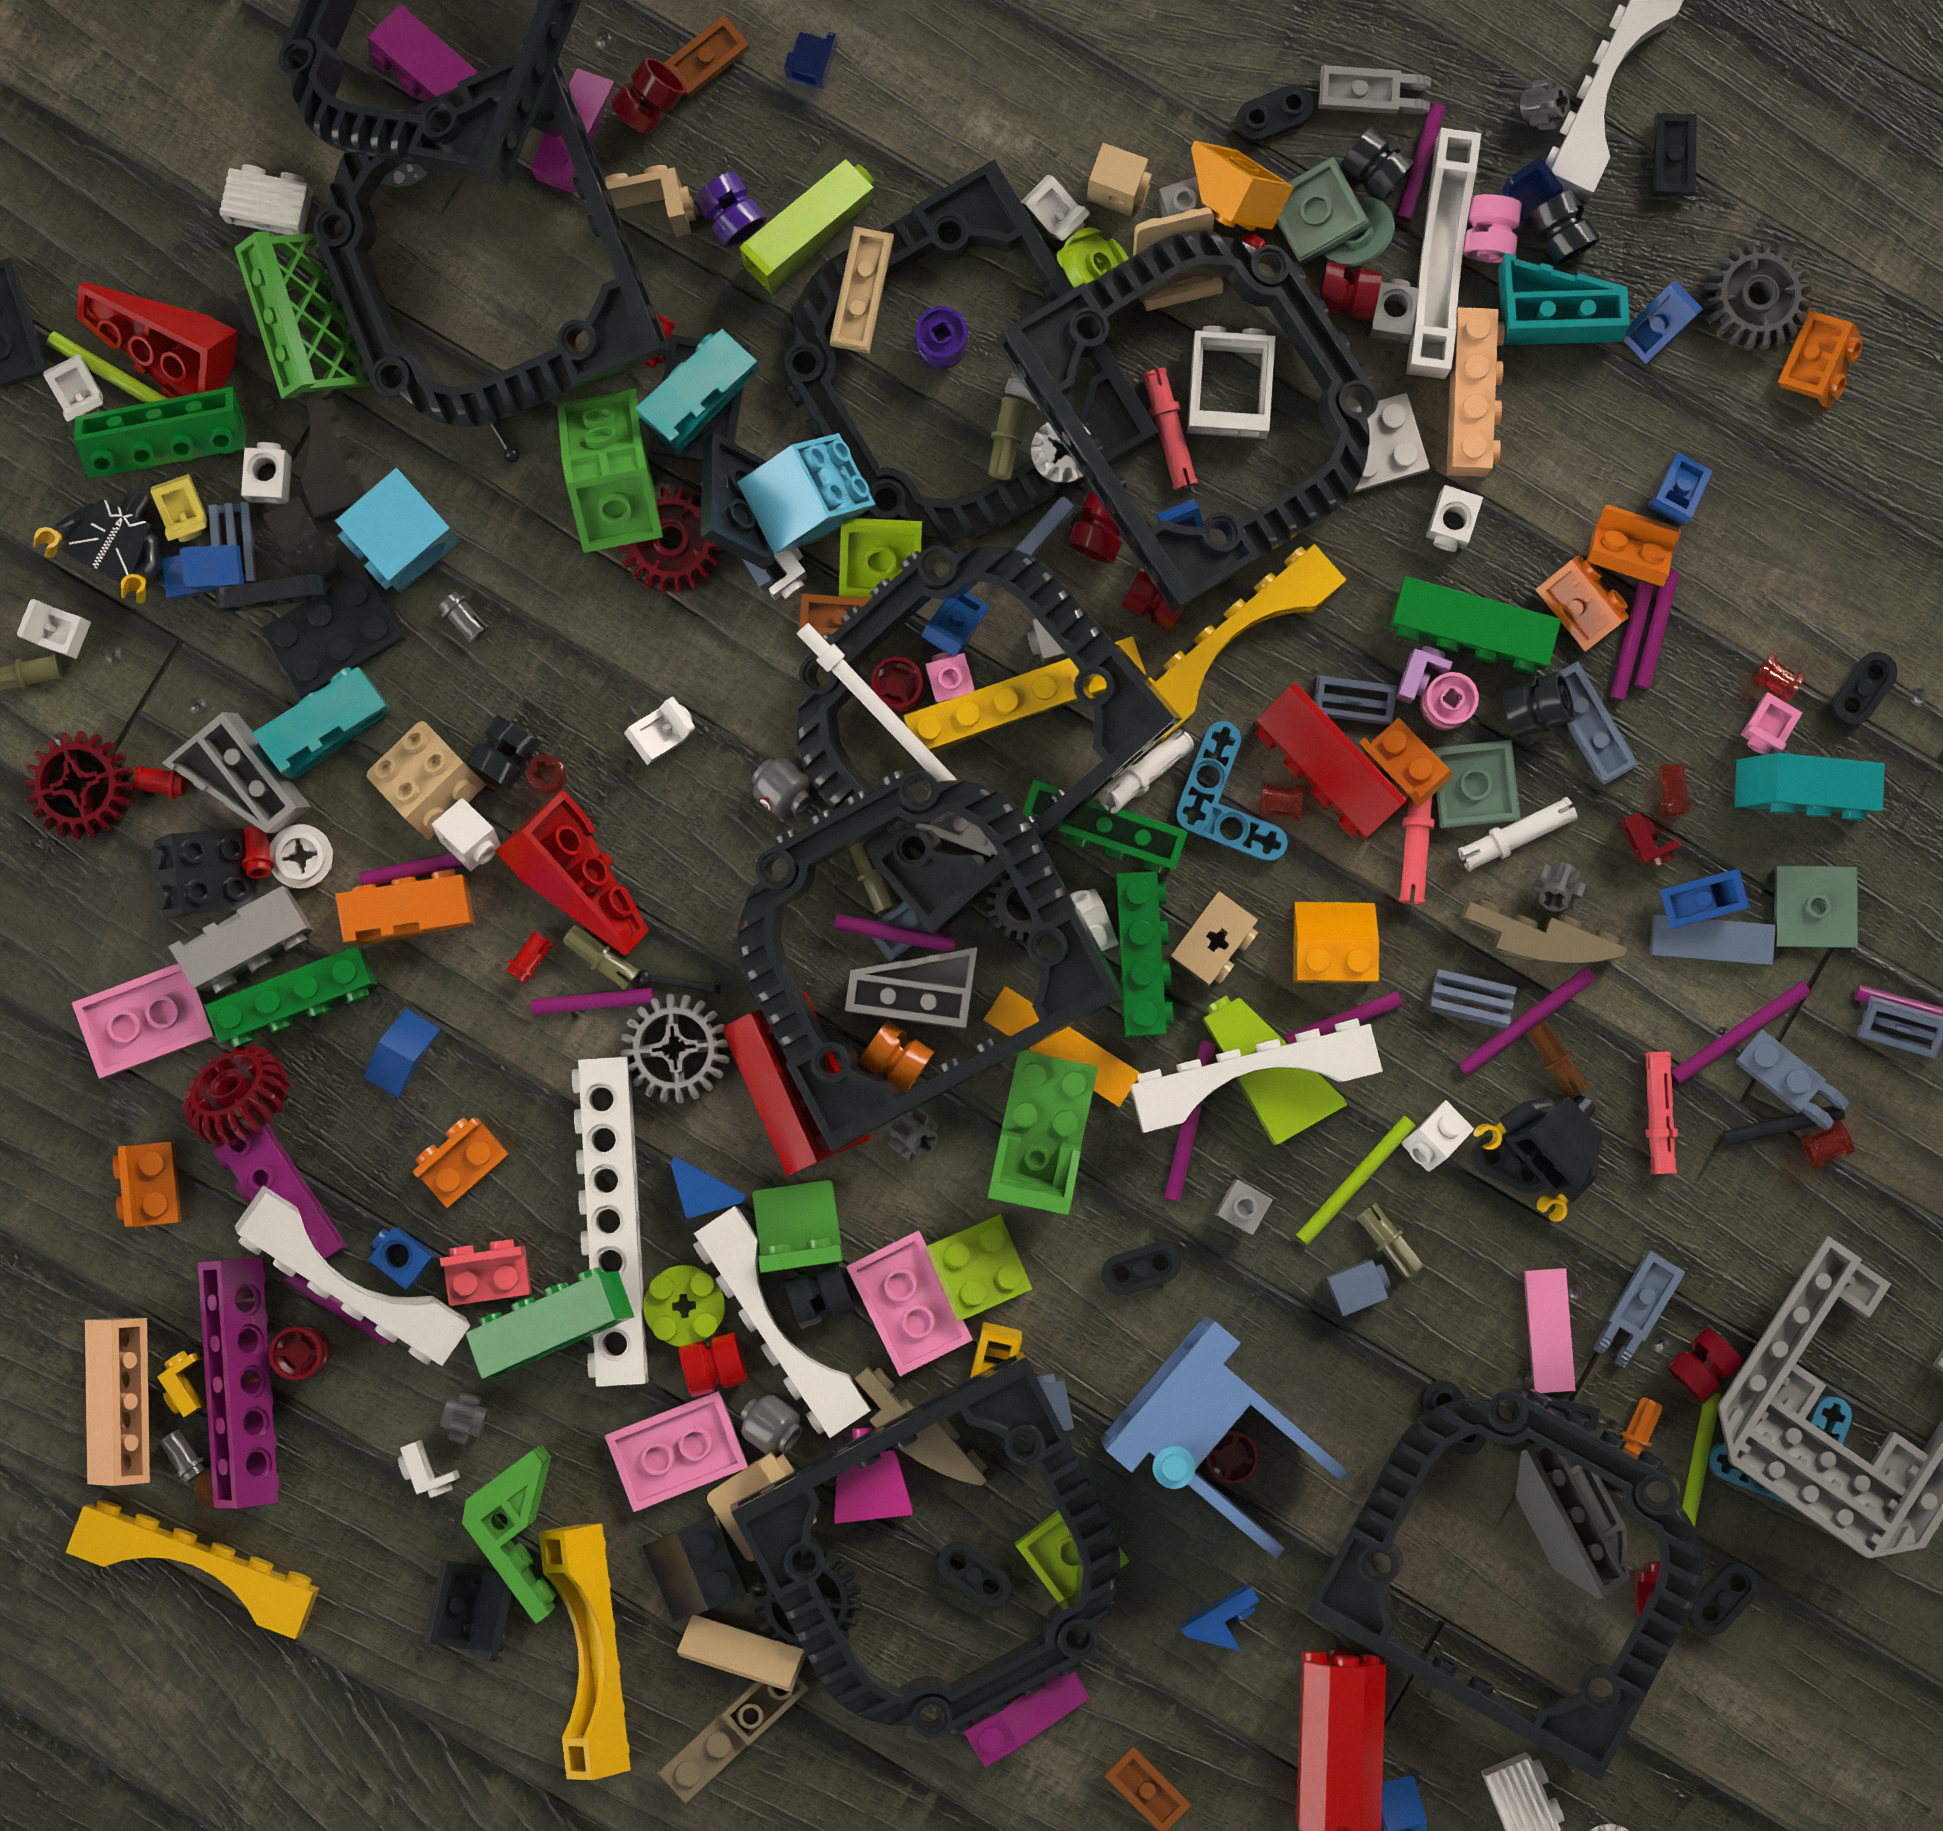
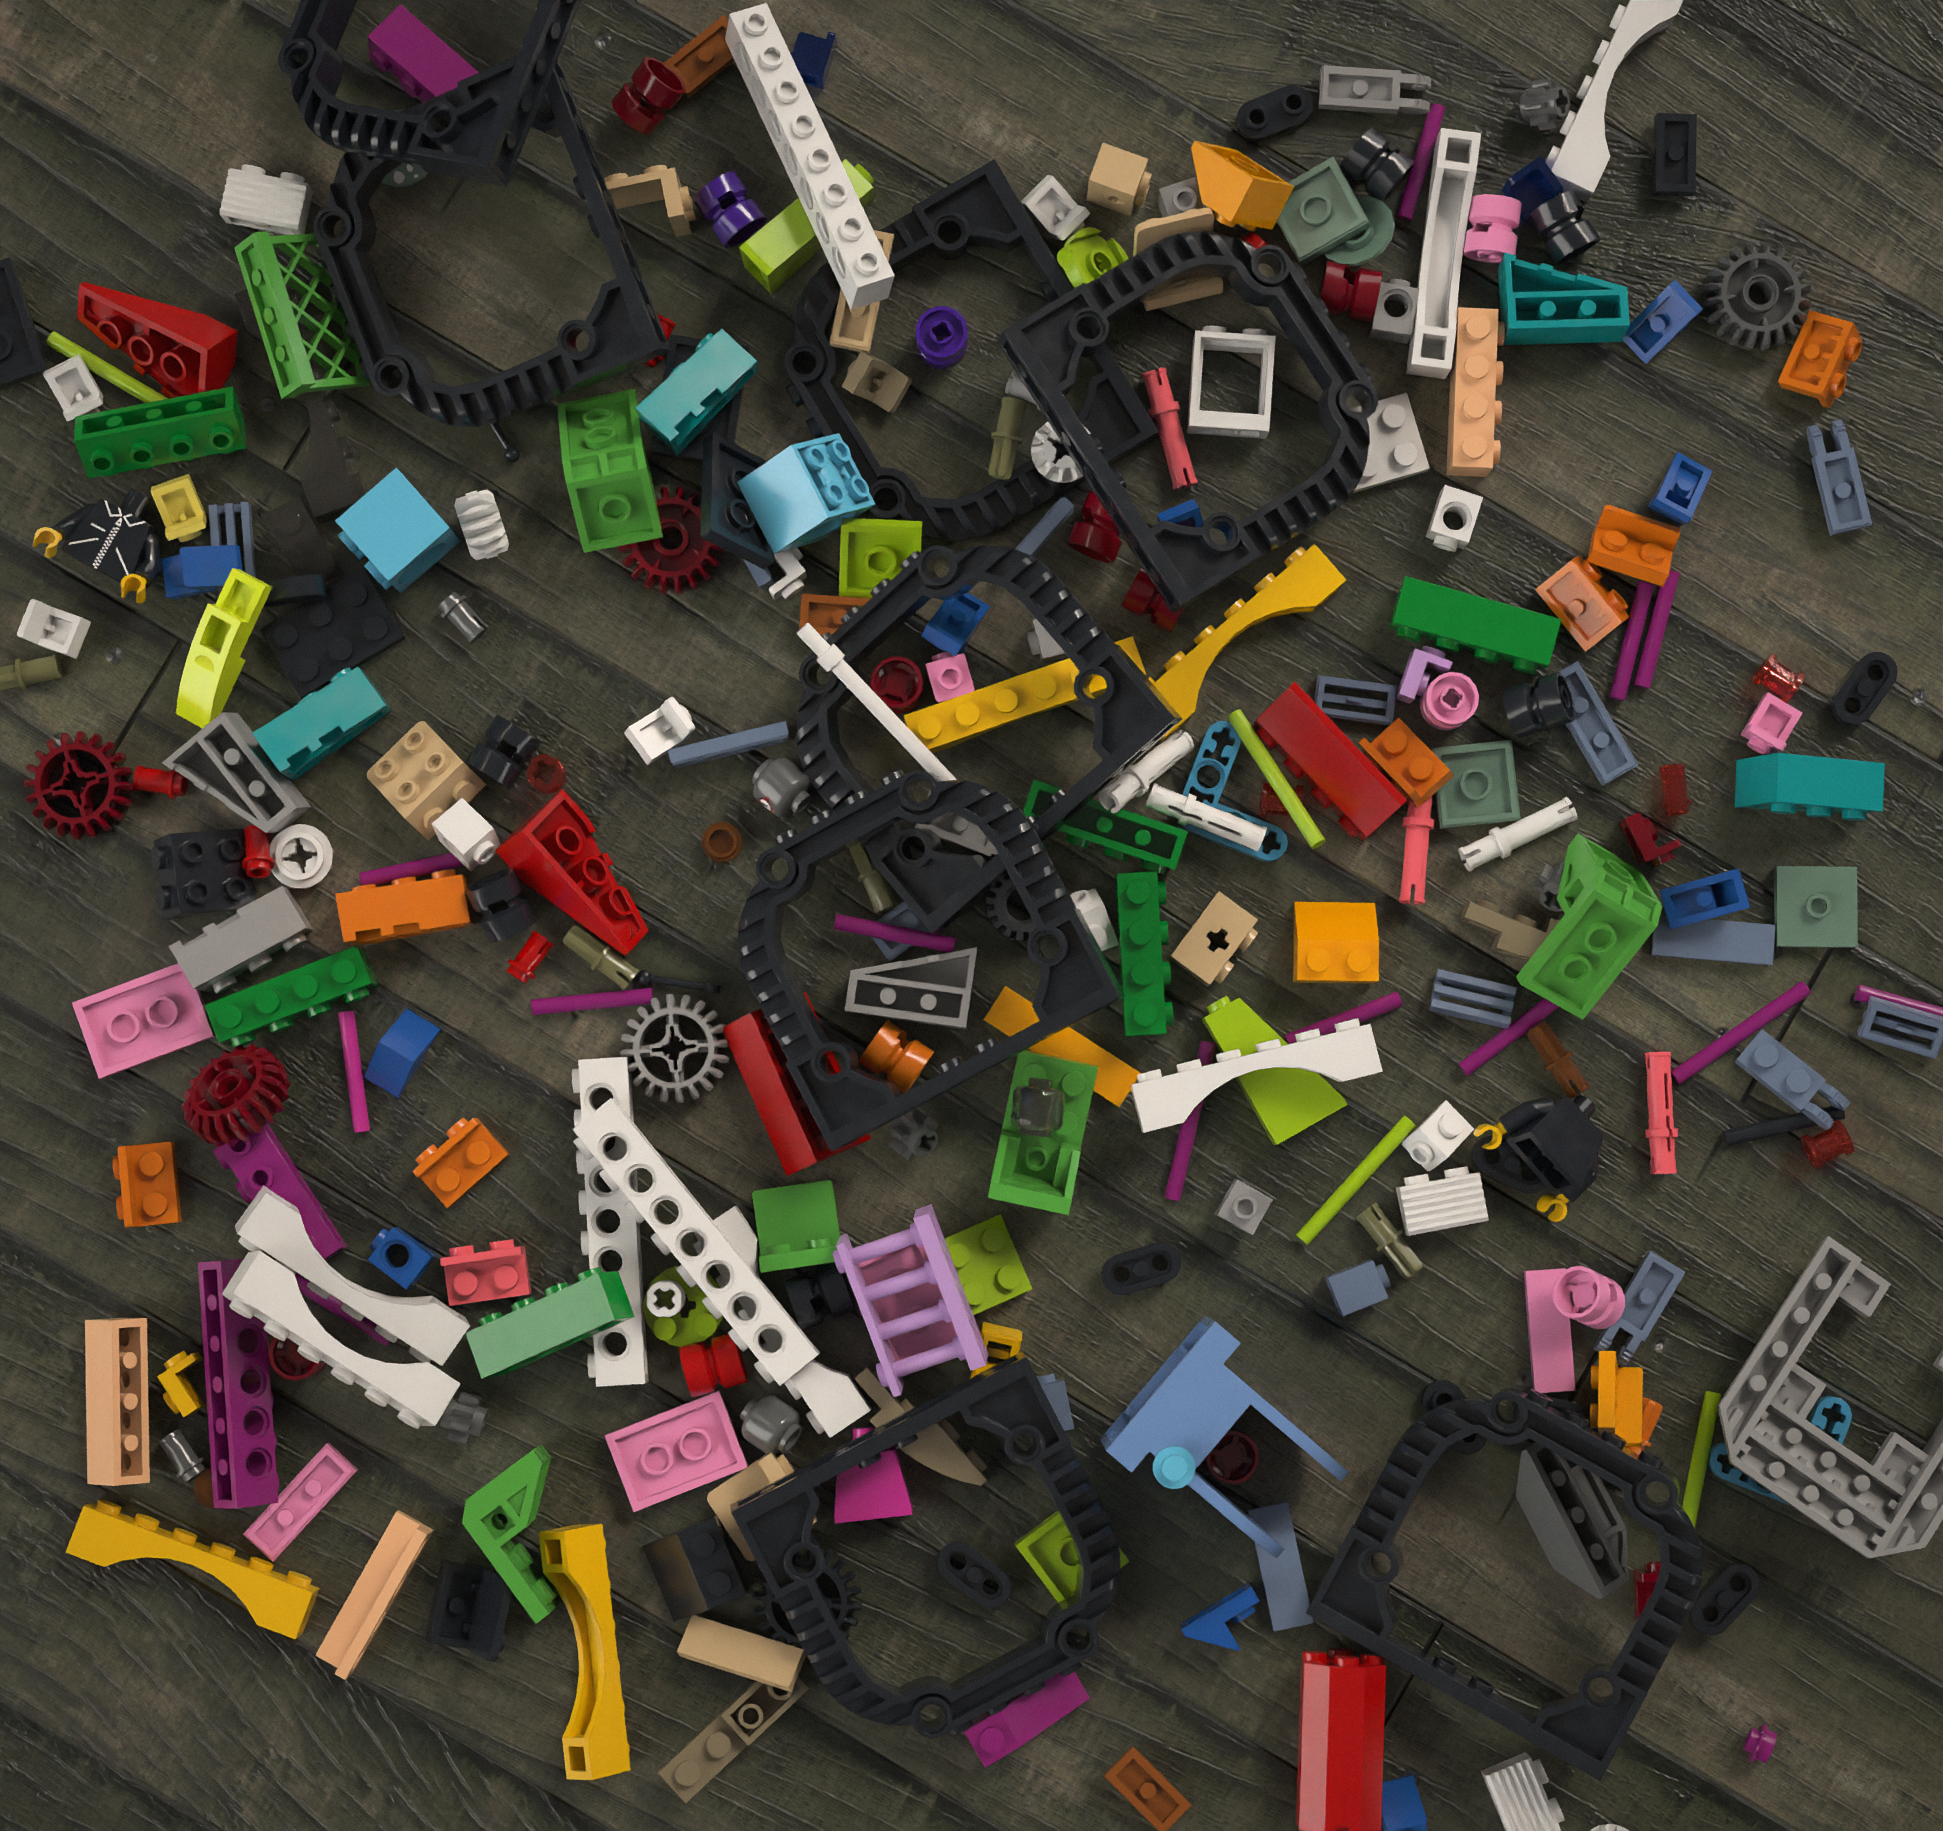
(217, 647): none -> neon yellow slope
(271, 491): white brick -> none
(273, 1296): none -> white arch
(300, 1502): none -> bright pink tile
(354, 1071): none -> dark pink bar
(374, 1593): none -> light nougat fence
(416, 1466): white bracket -> none
(481, 524): none -> white gear
(507, 917): none -> black wheel
(552, 161): magenta slope -> none
(613, 1121): none -> white brick
(653, 1297): none -> white bush
(701, 1191): blue slope -> none
(722, 842): none -> reddish brown plate
(729, 745): none -> sand blue tile
(809, 156): none -> white brick
(876, 381): none -> dark tan bracket
(937, 1270): none -> lavender fence
(1037, 1108): none -> clear smoke head
(1205, 817): none -> white pin
(1276, 779): none -> lime bar
(1283, 1575): none -> sand blue tile
(1441, 1202): none -> white brick
(1588, 1297): none -> bright pink wheel
(1604, 925): none -> bright green bracket
(1618, 1399): none -> light orange bracket
(1705, 1365): dark red wheel -> none
(1760, 1743): none -> magenta plate
(1839, 481): none -> sand blue hinge

